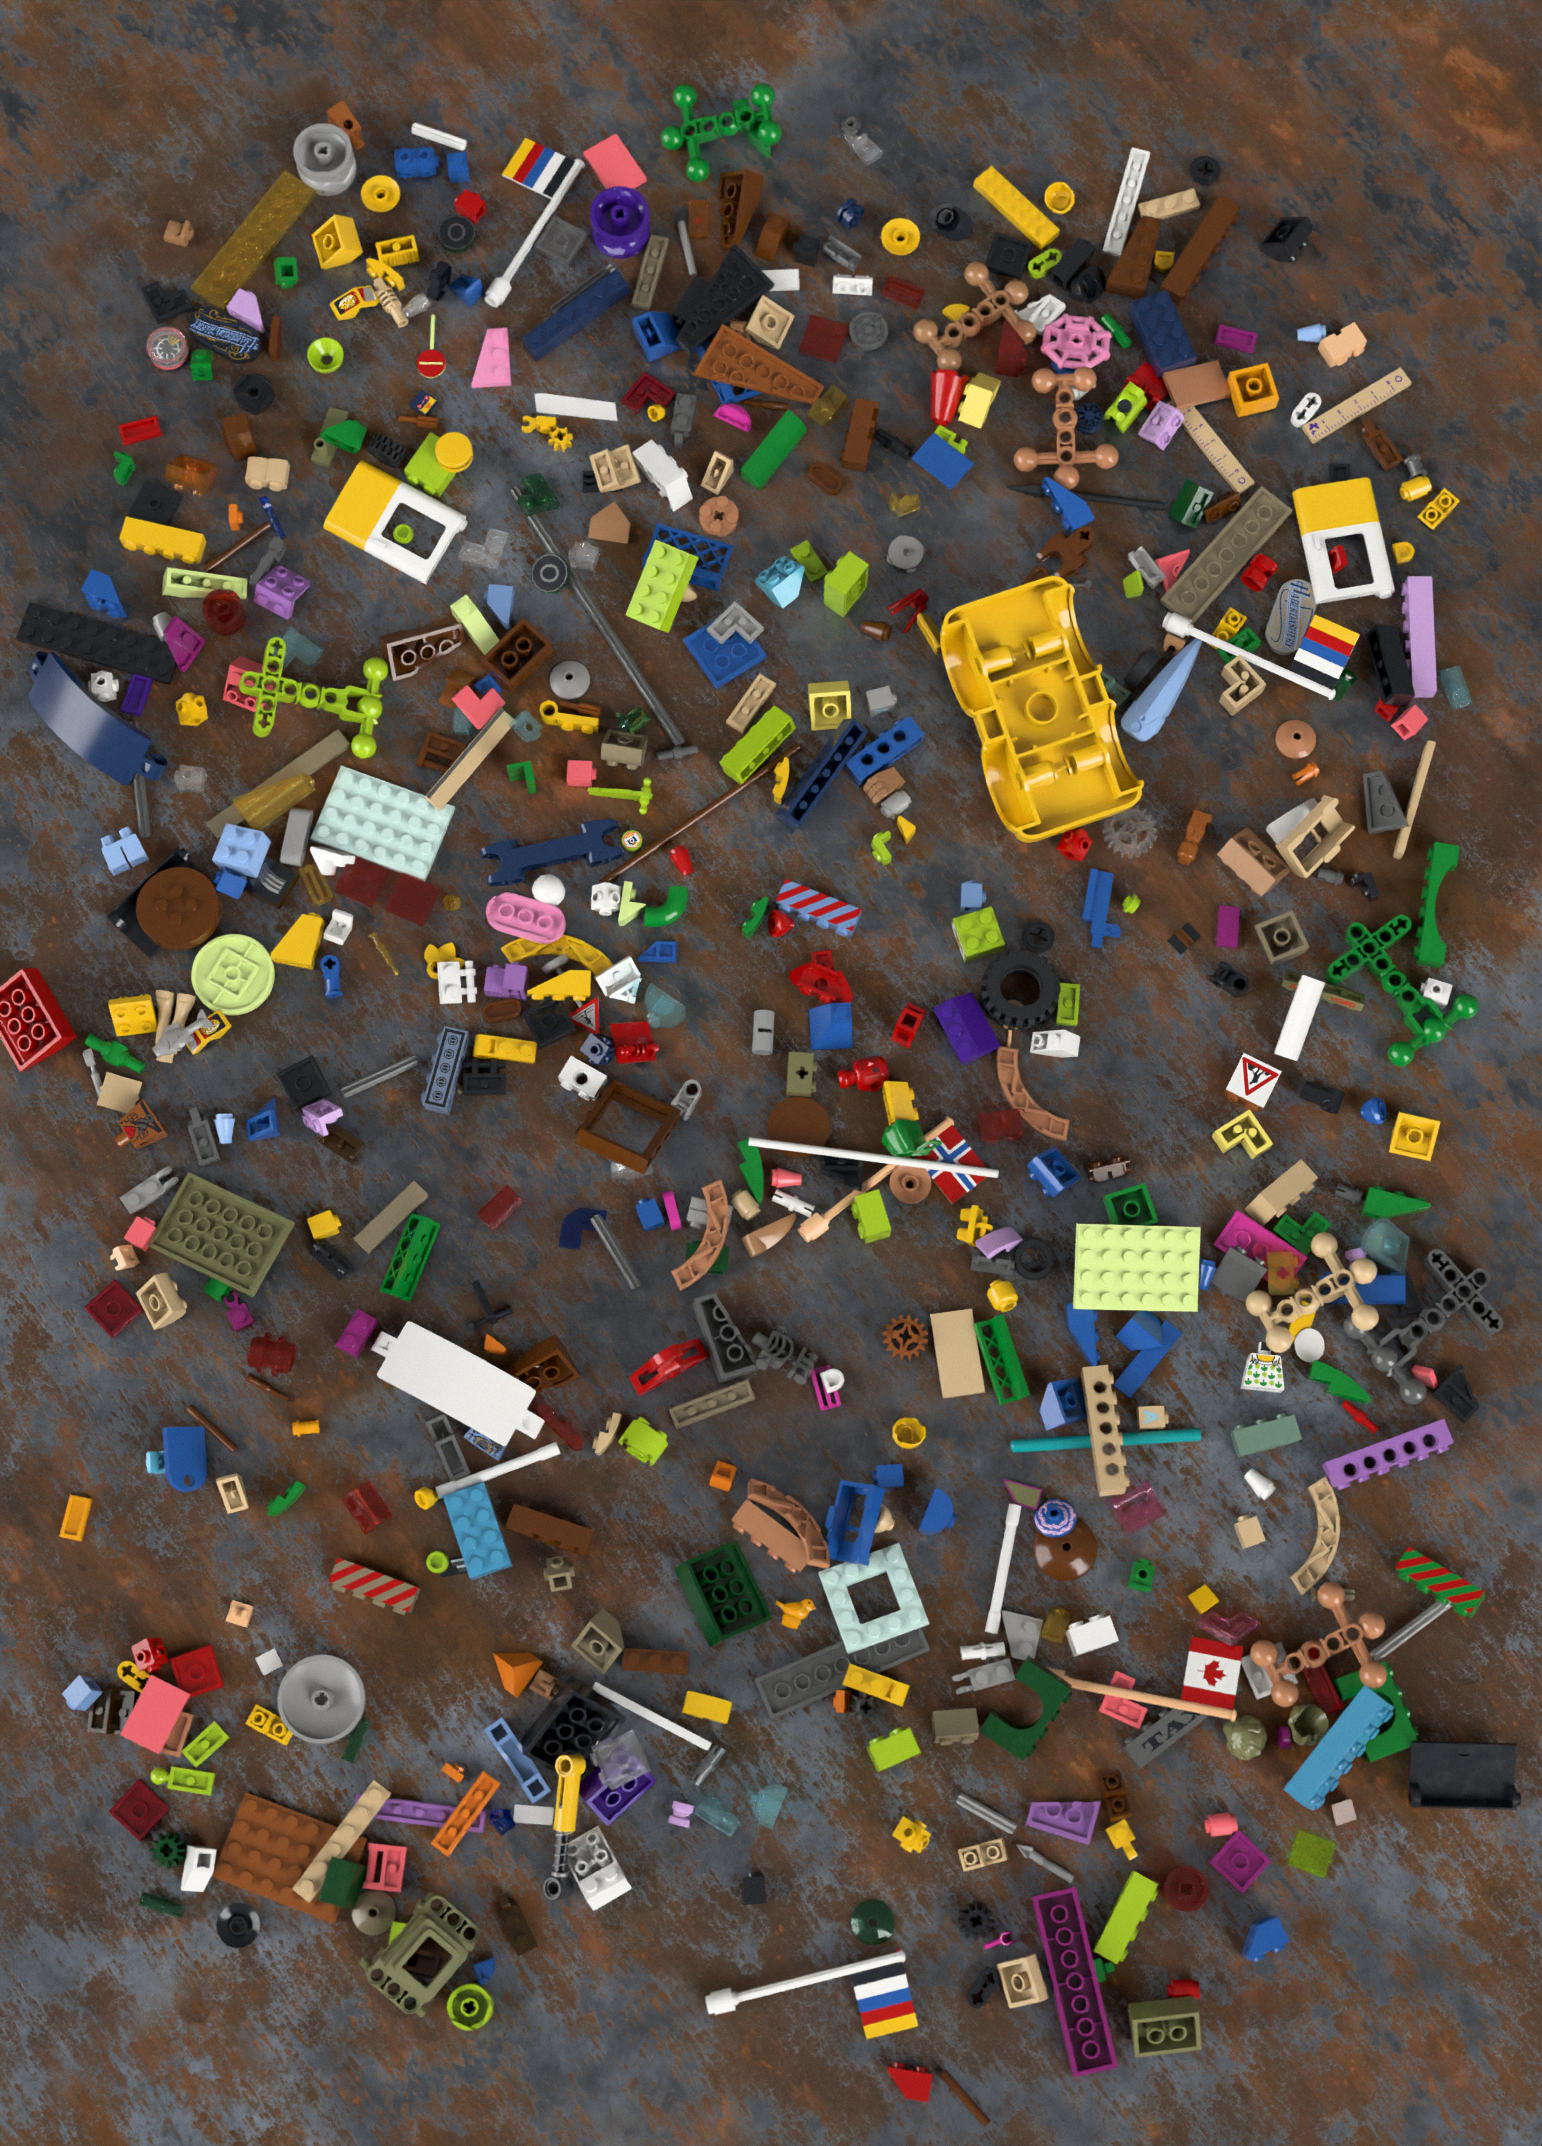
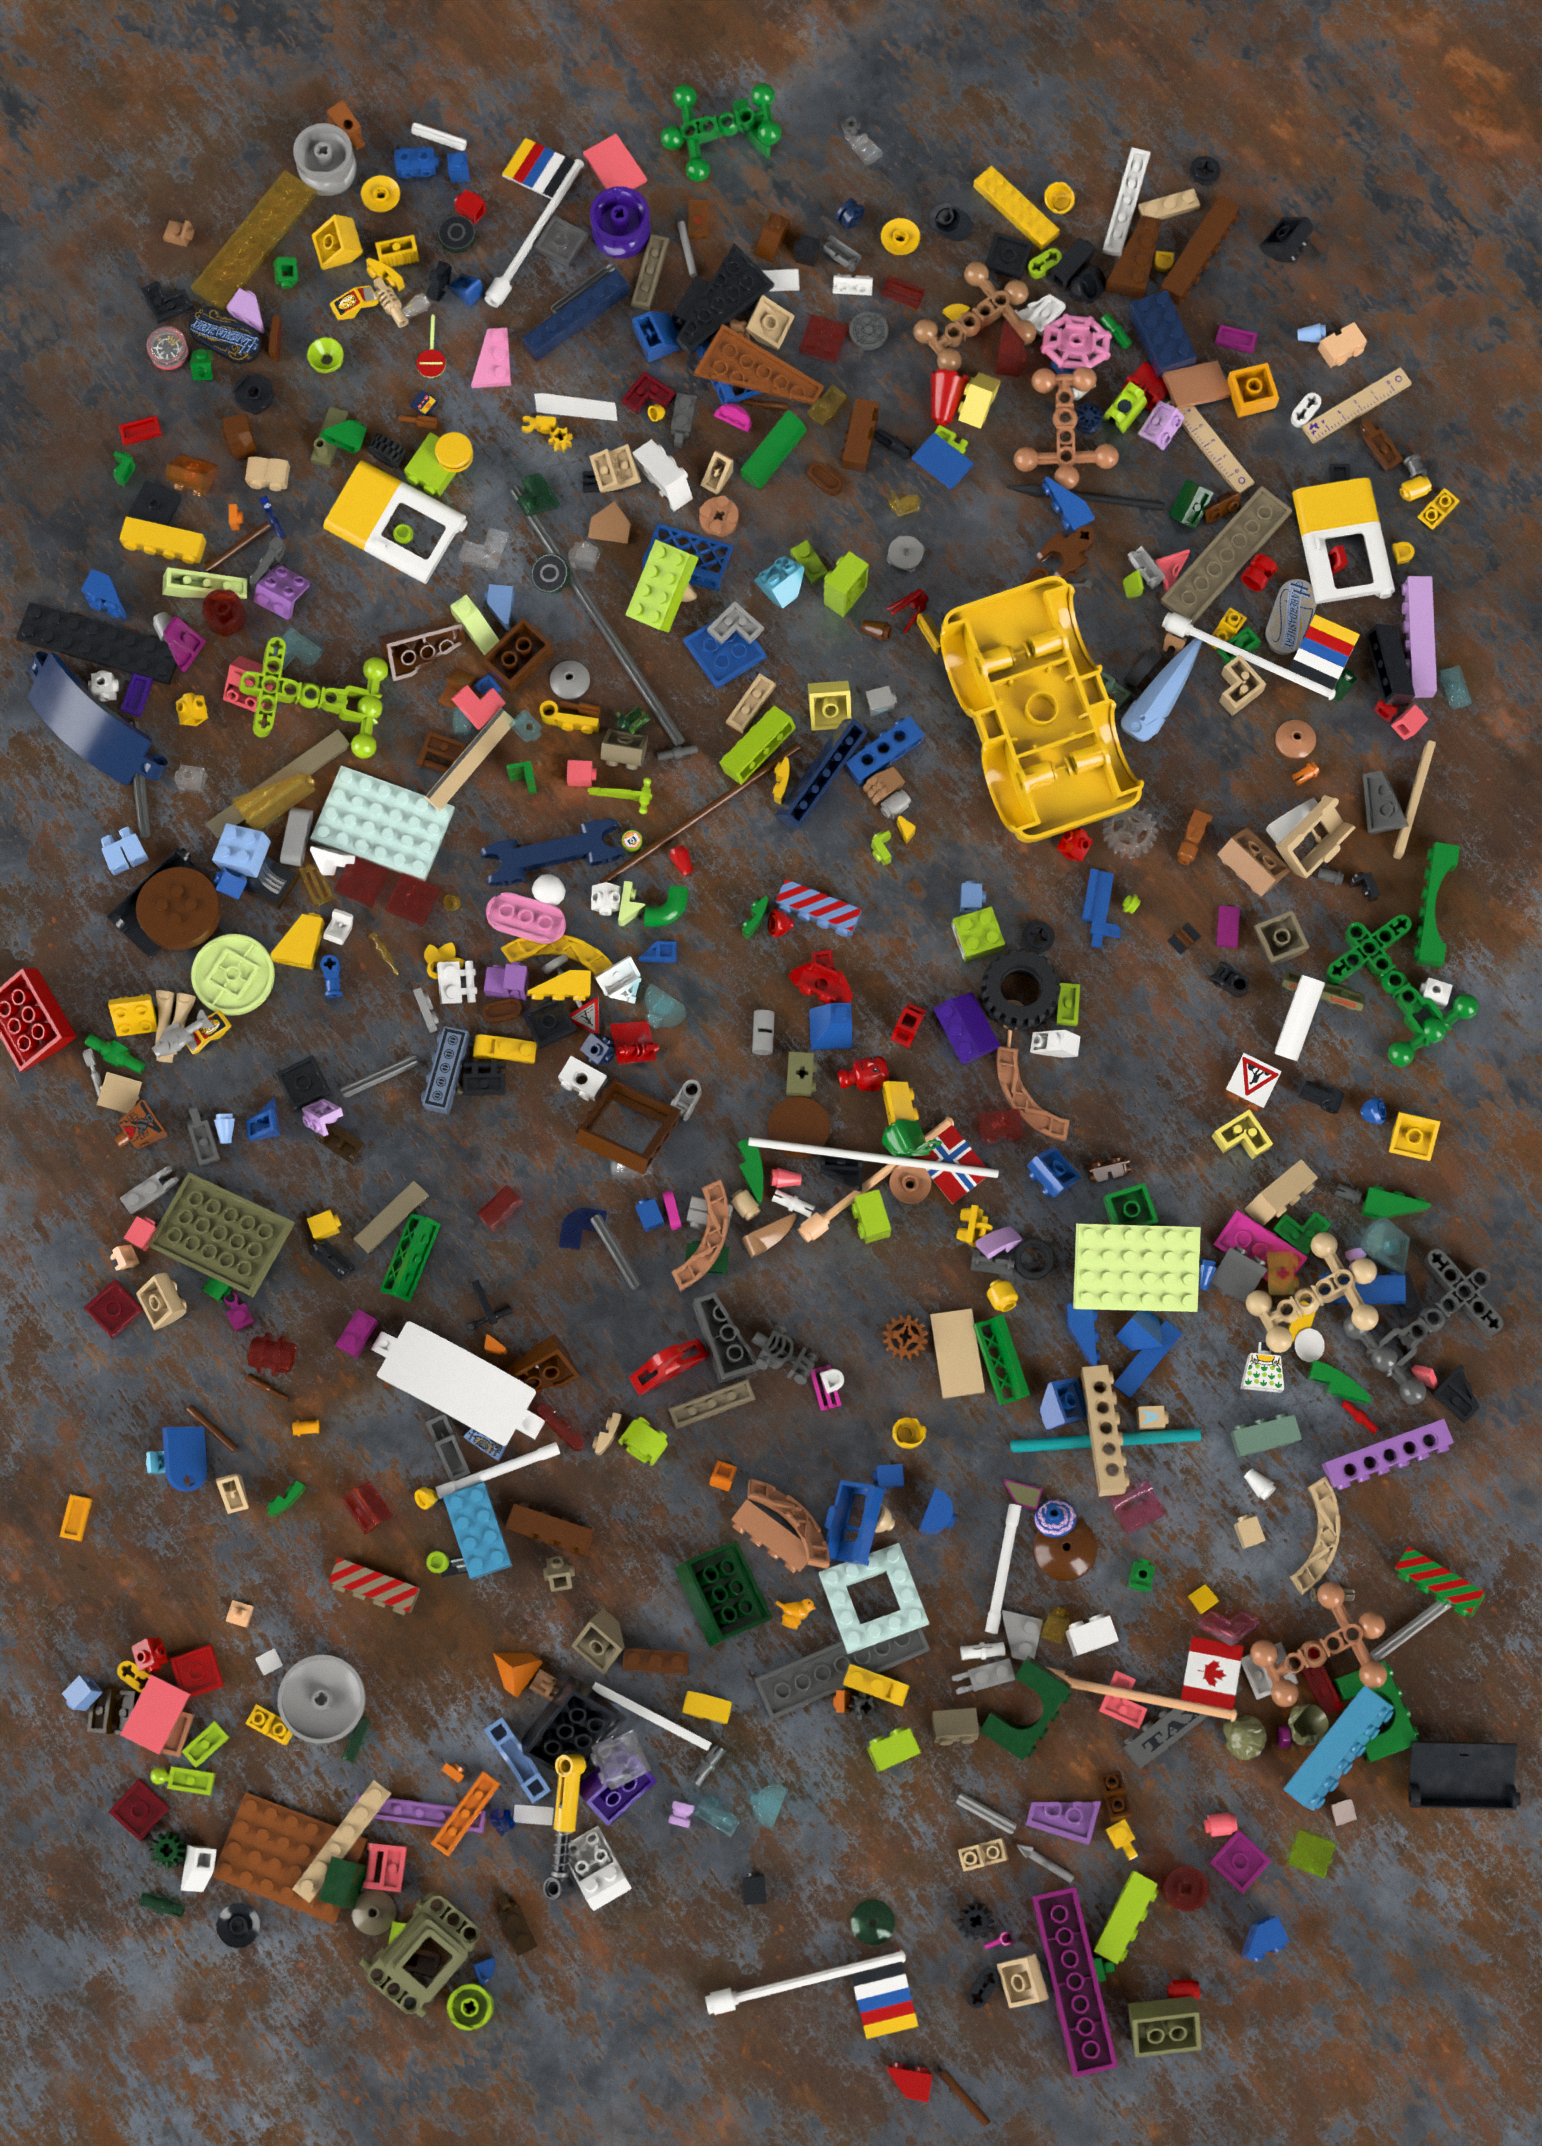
(425, 1006): none -> light grey plate
(739, 197): reddish brown wedge -> none
(912, 1835): yellow brick -> none

